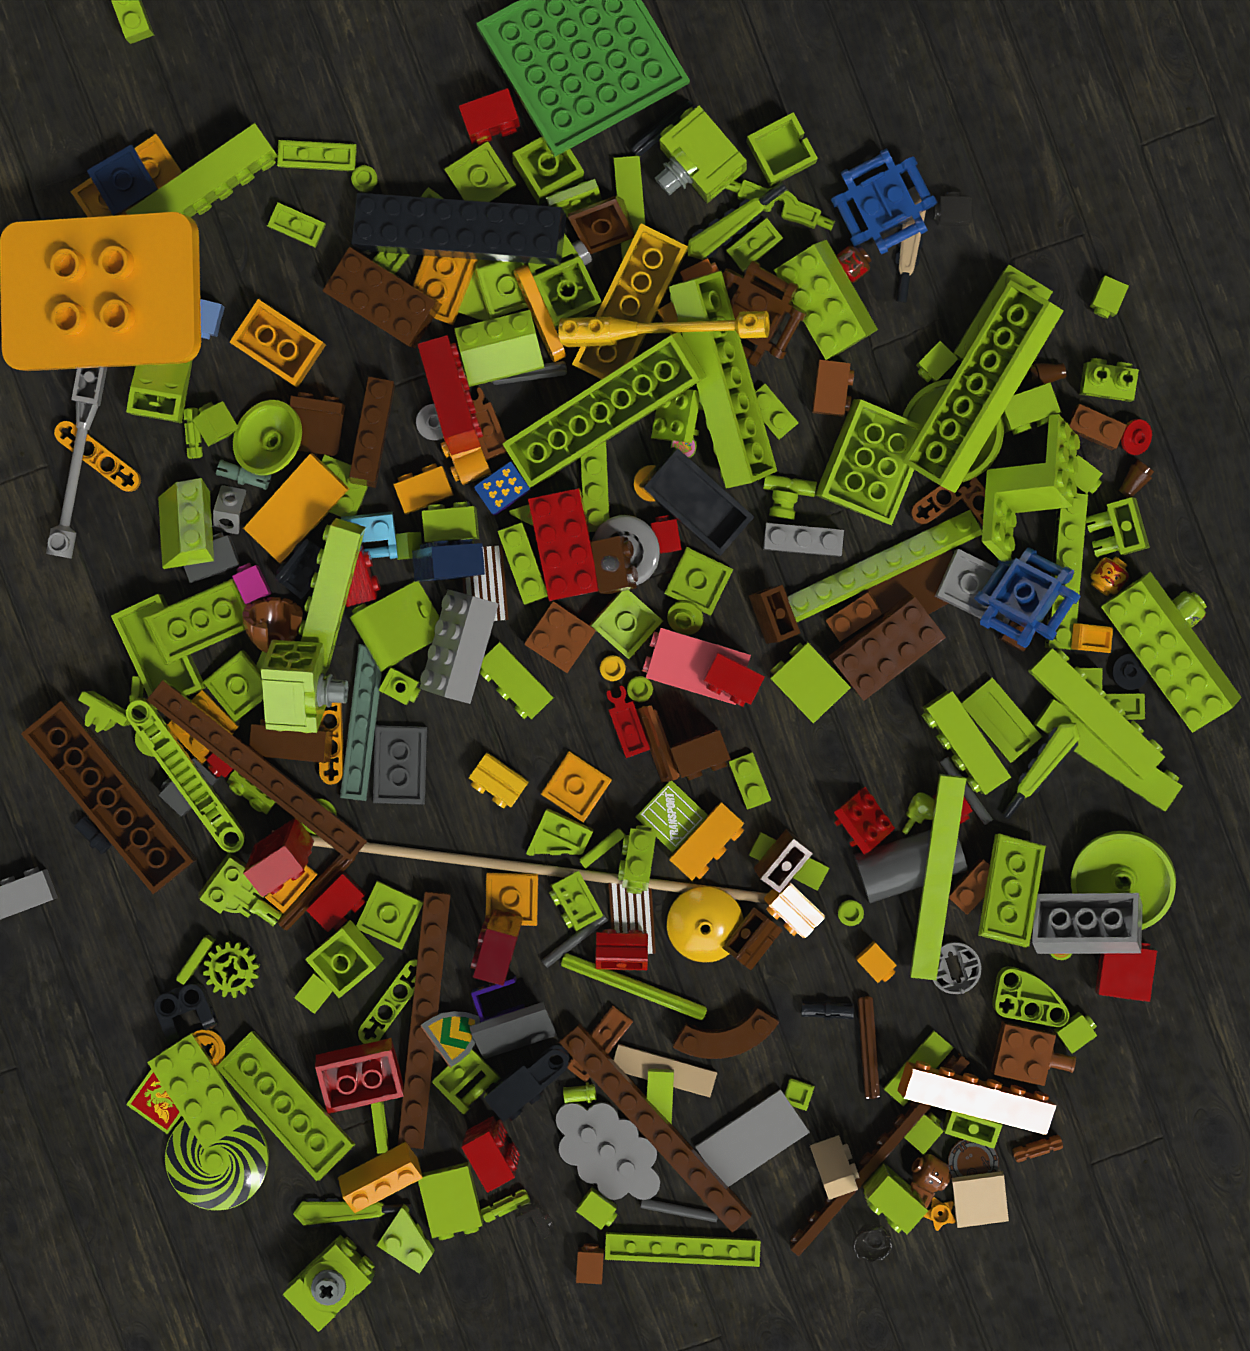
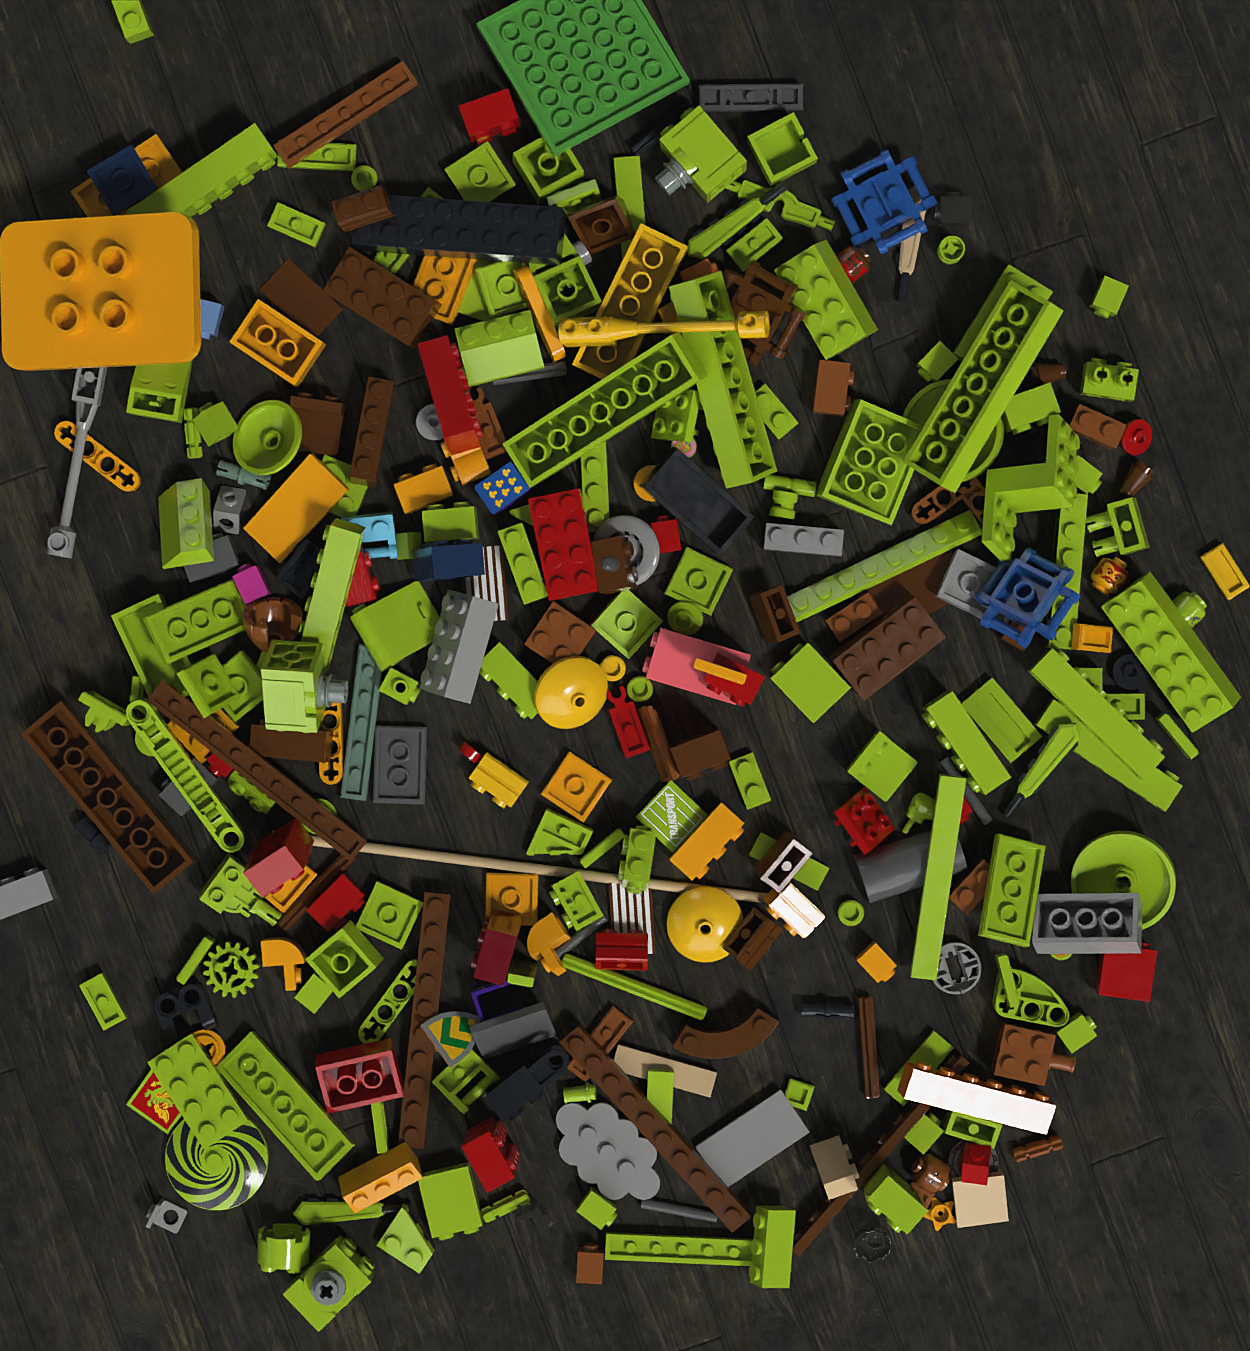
(103, 1001): none -> lime plate
(156, 1215): none -> light grey bracket
(208, 685): none -> lime tile
(283, 1248): none -> lime brick
(287, 953): none -> light orange brick
(301, 298): none -> reddish brown sticker
(345, 114): none -> dark orange plate
(362, 208): none -> reddish brown brick
(470, 752): none -> red tile
(522, 972): none -> lime tile
(544, 938): none -> light orange brick
(565, 683): none -> yellow dish
(719, 671): none -> light orange tile
(751, 97): none -> dark grey plate
(772, 1246): none -> lime brick
(881, 766): none -> lime bracket
(954, 247): none -> lime wheel
(976, 1164): none -> red brick
(1007, 980): none -> lime tile
(1177, 735): none -> lime tile
(1224, 571): none -> yellow tile

